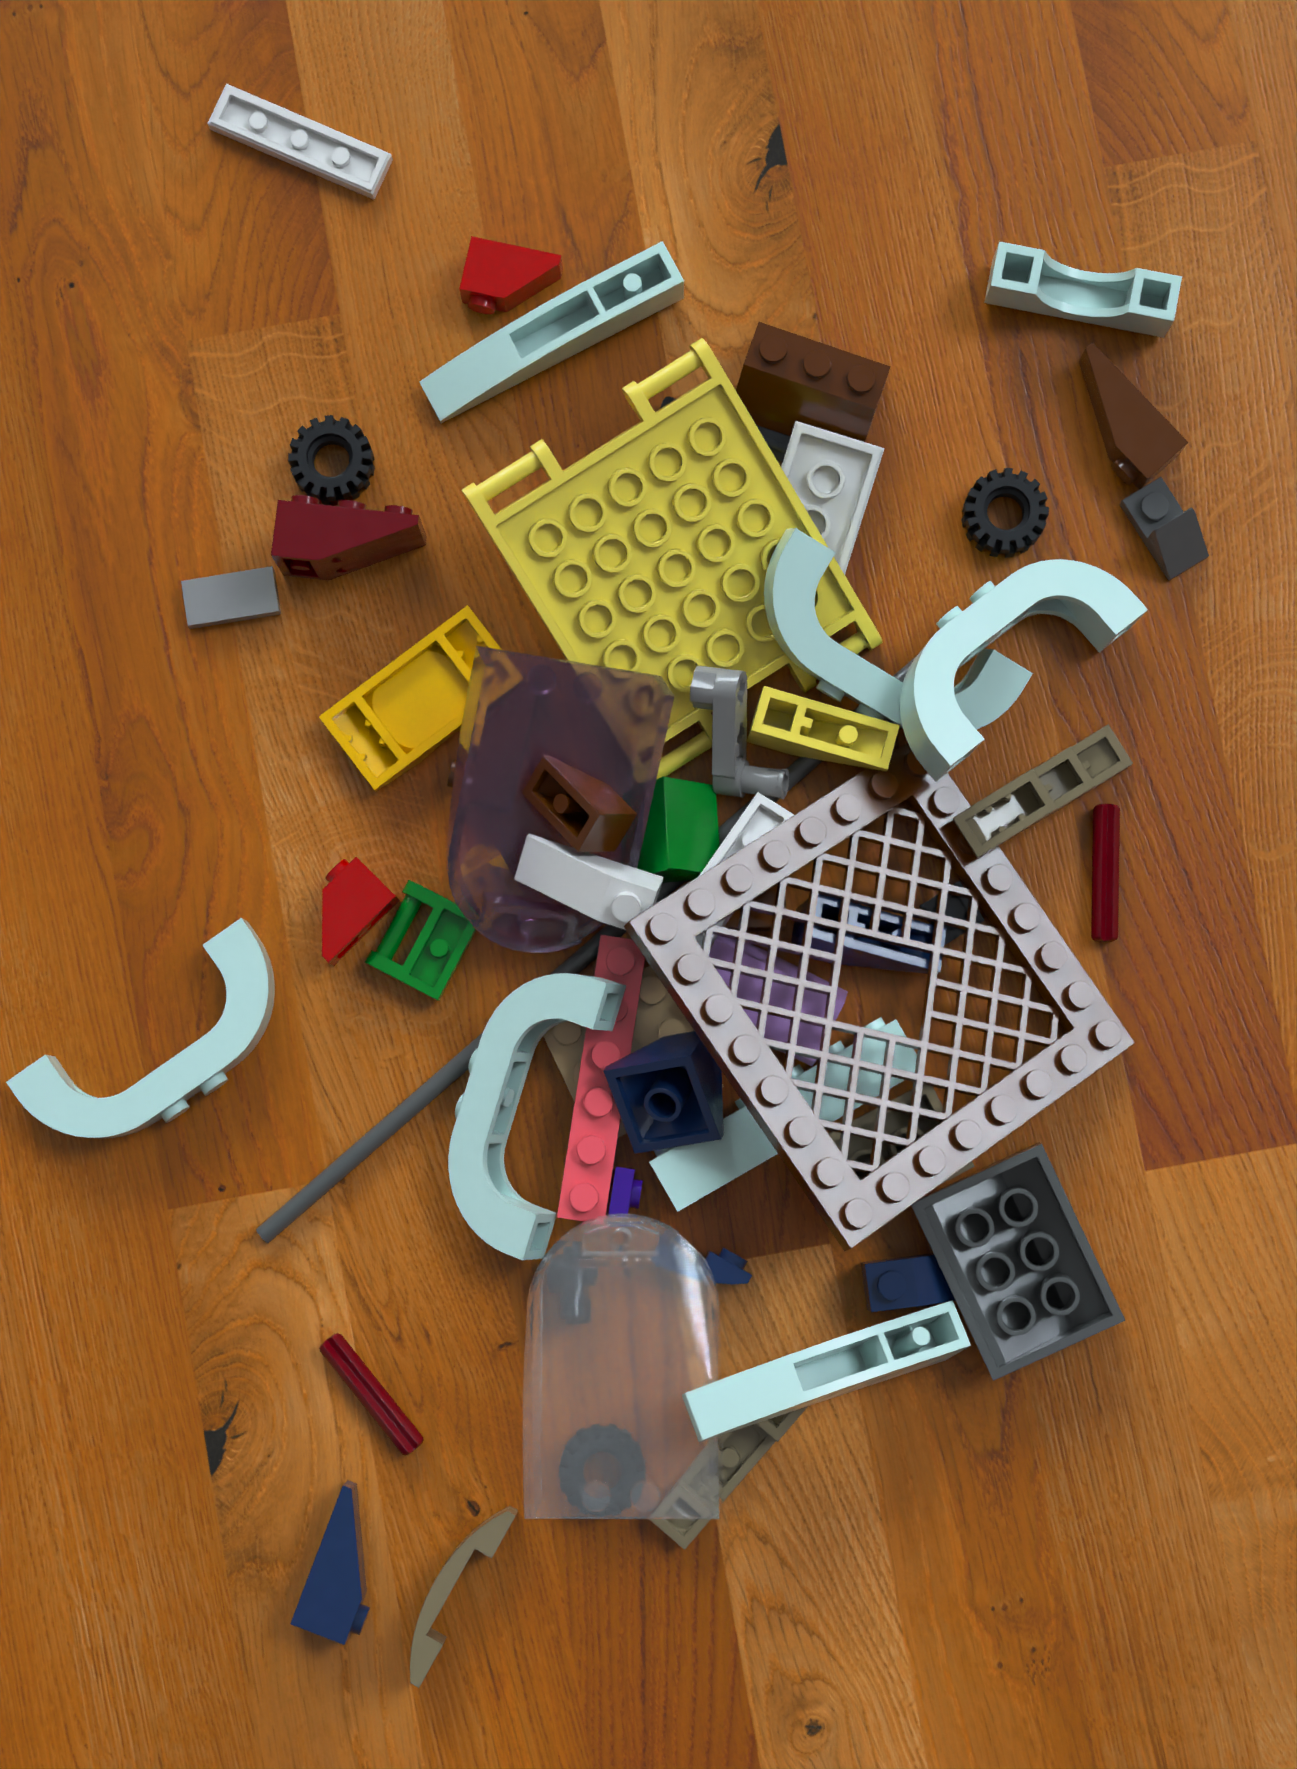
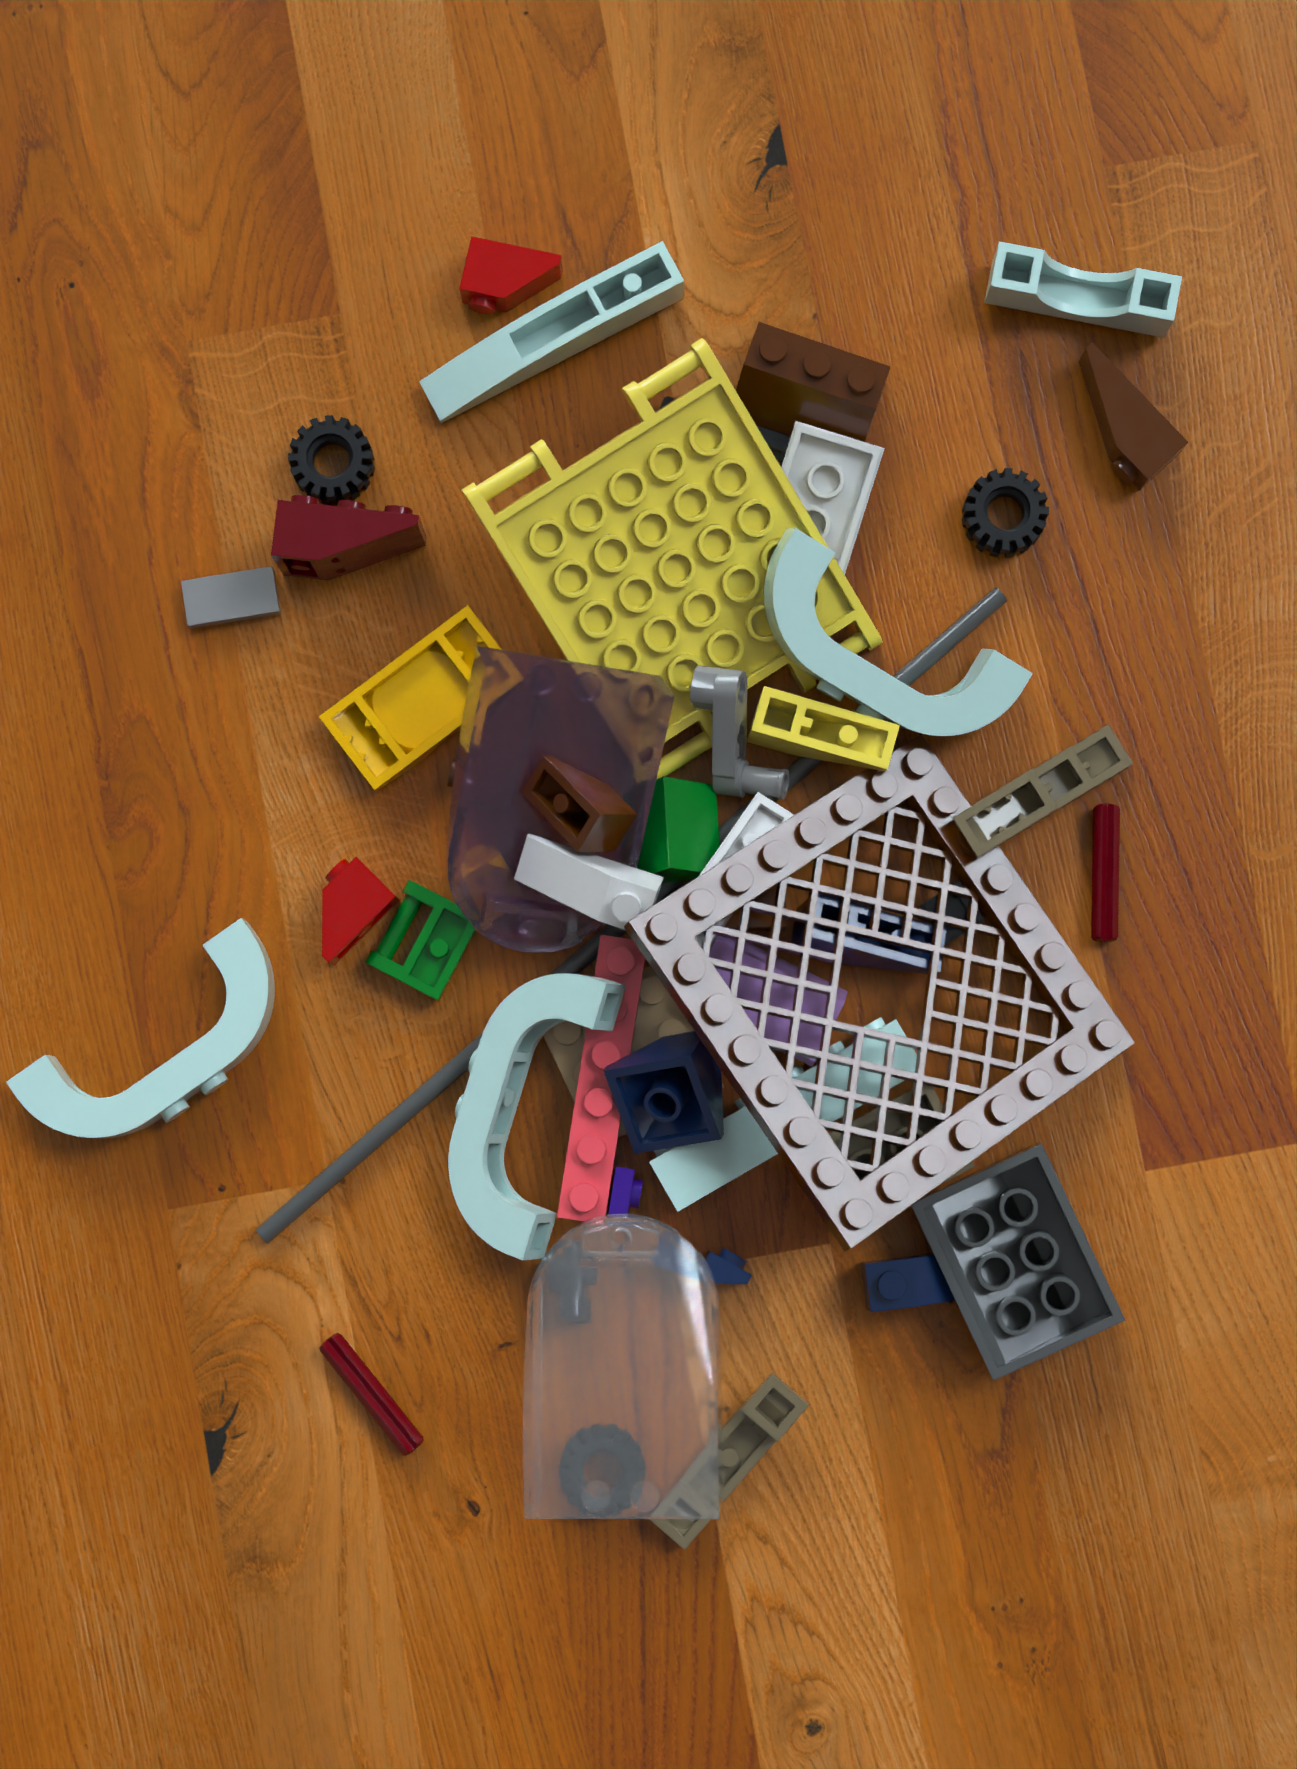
(300, 141): white tile -> none
(337, 1579): dark blue slope -> none
(426, 1640): dark tan slope -> none
(827, 1370): light aqua slope -> none
(1059, 587): light aqua arch -> none
(1165, 528): dark grey slope -> none

